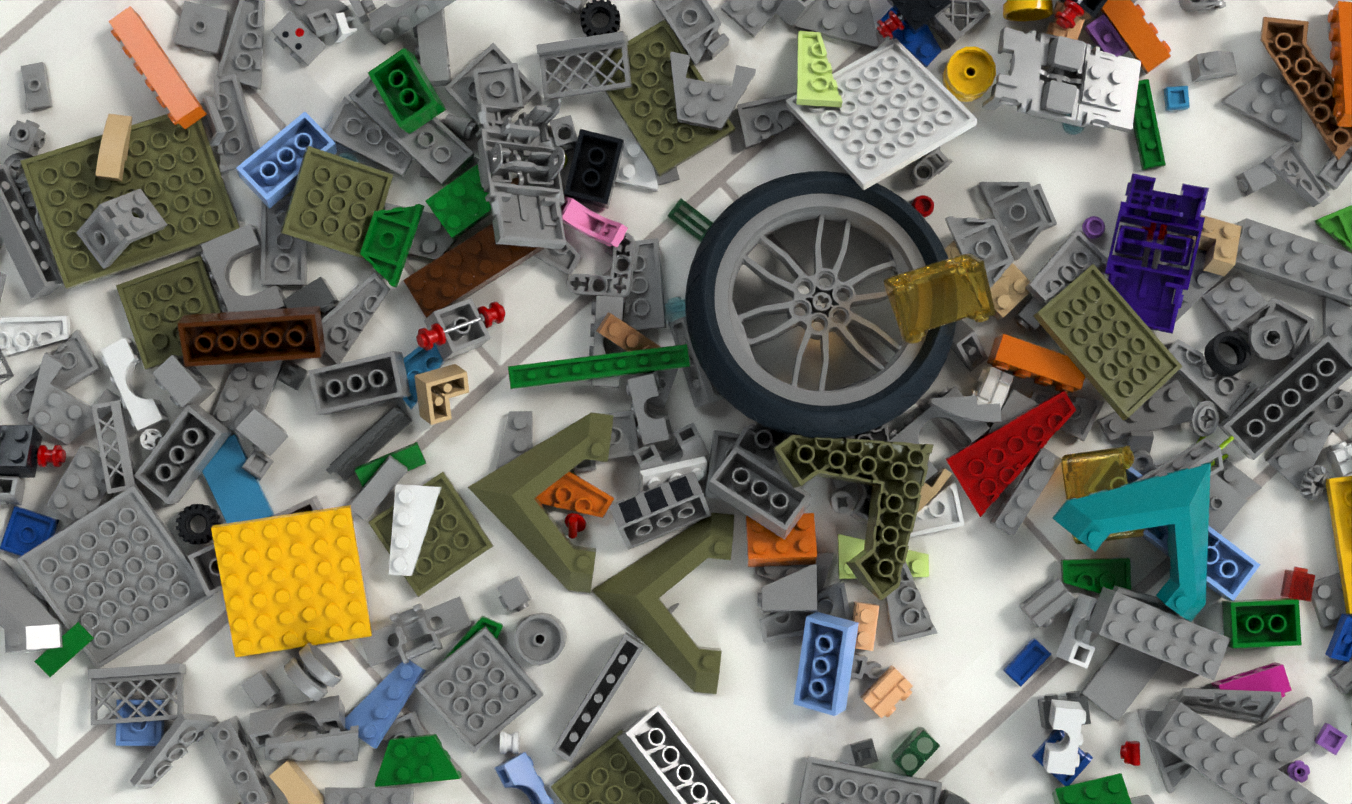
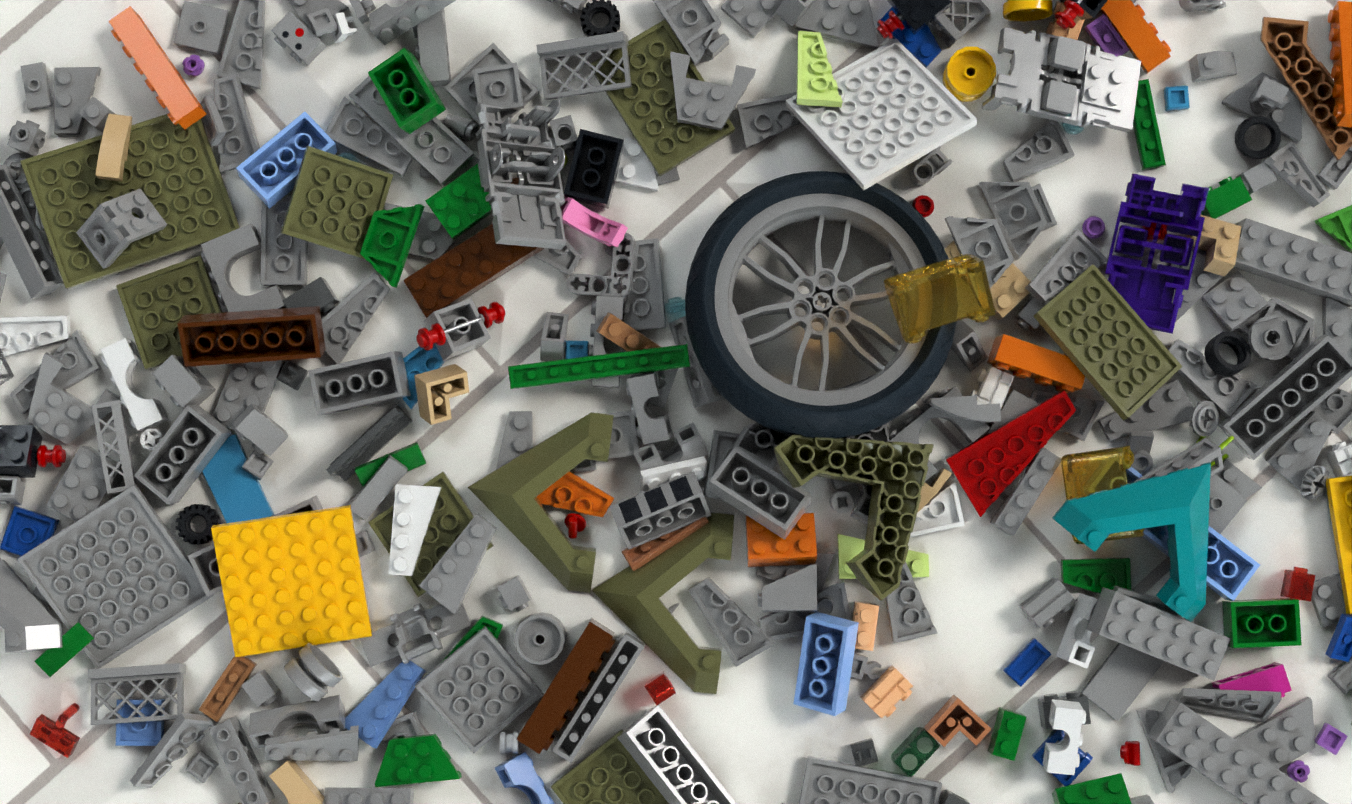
(54, 733): none -> clear red plate
(71, 93): none -> light grey wing
(96, 113): none -> light grey brick
(199, 65): none -> medium lavender plate
(202, 766): none -> light grey tile
(227, 687): none -> medium nougat plate
(364, 543): none -> light grey tile
(456, 569): none -> light grey wedge
(554, 336): none -> light grey slope
(564, 688): none -> reddish brown brick
(576, 349): none -> dark azure tile
(646, 552): none -> nougat tile
(660, 688): none -> clear red brick
(676, 210): clear green tile -> none
(731, 625): none -> light grey wing
(956, 717): none -> nougat brick
(1007, 733): none -> green brick
(1042, 151): none -> light grey wing
(1226, 197): none -> green brick
(1245, 125): none -> black tyre
(1269, 94): none -> light grey brick

